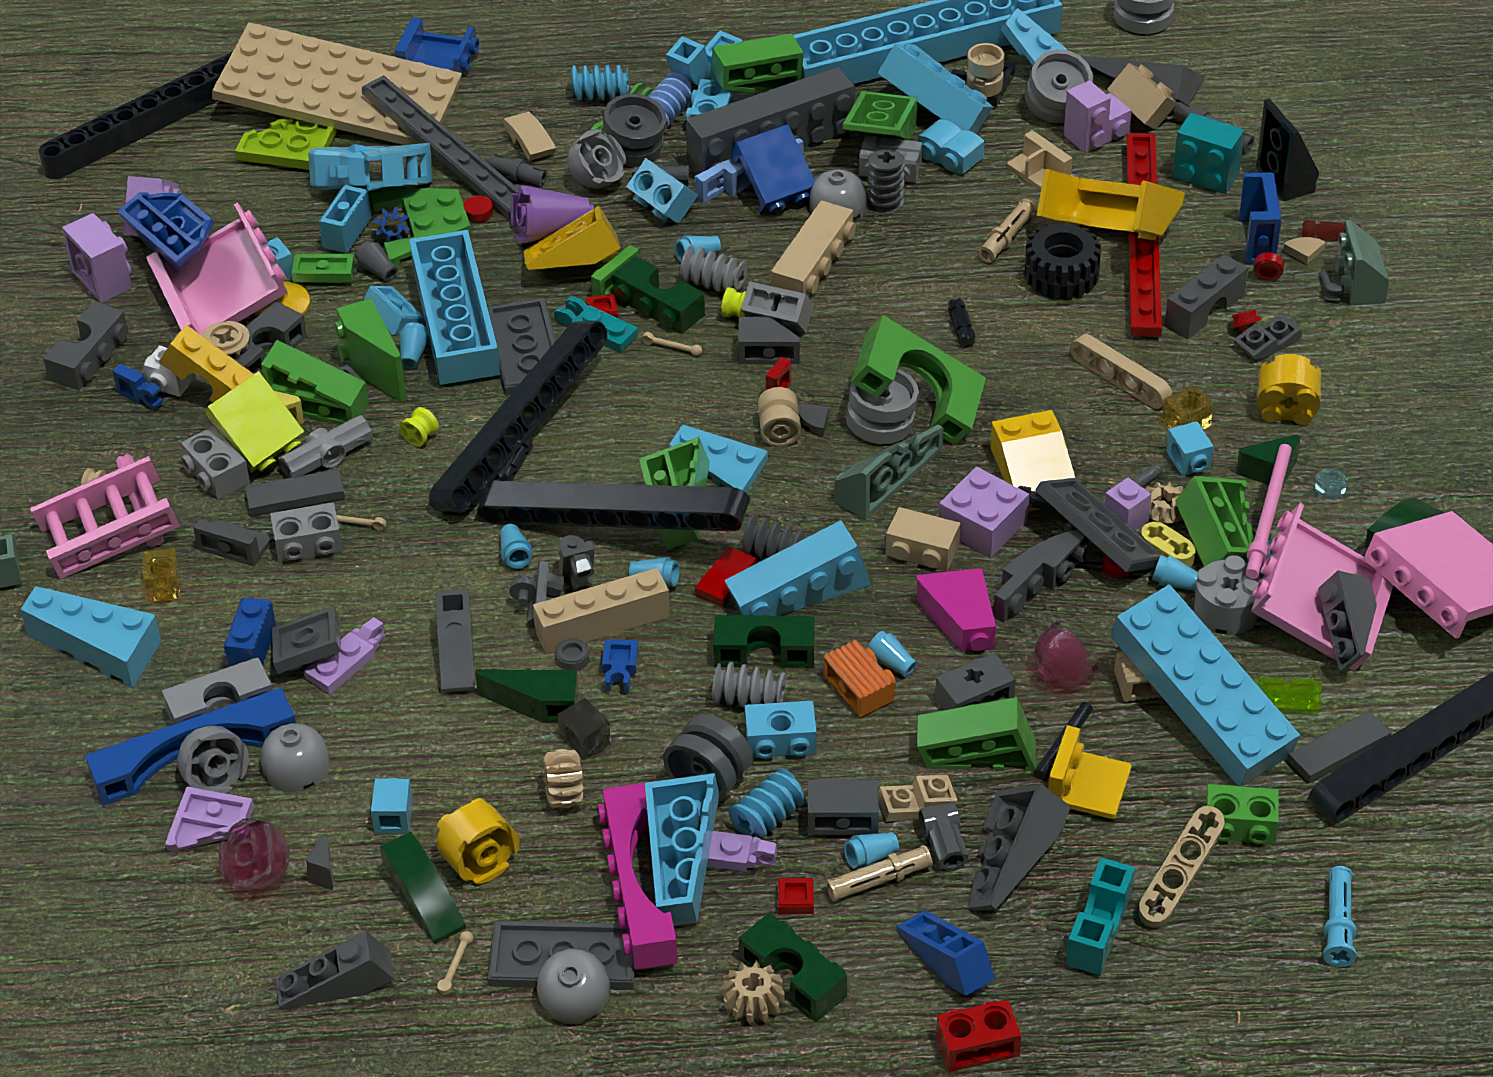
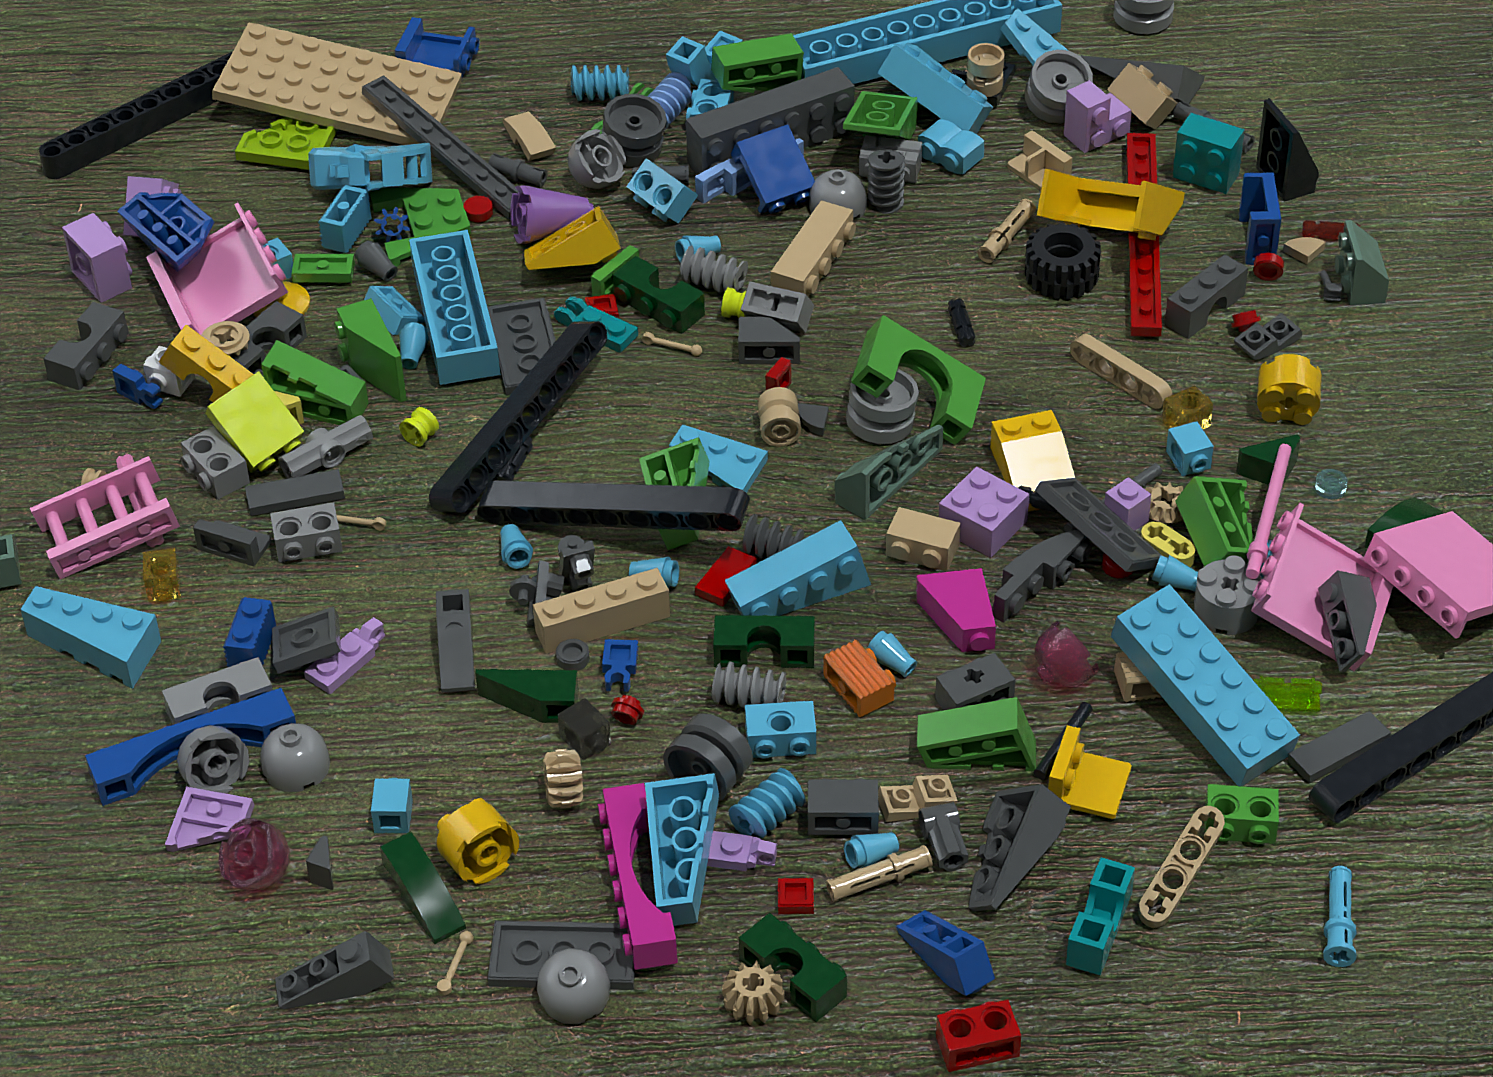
(627, 709): none -> red plate

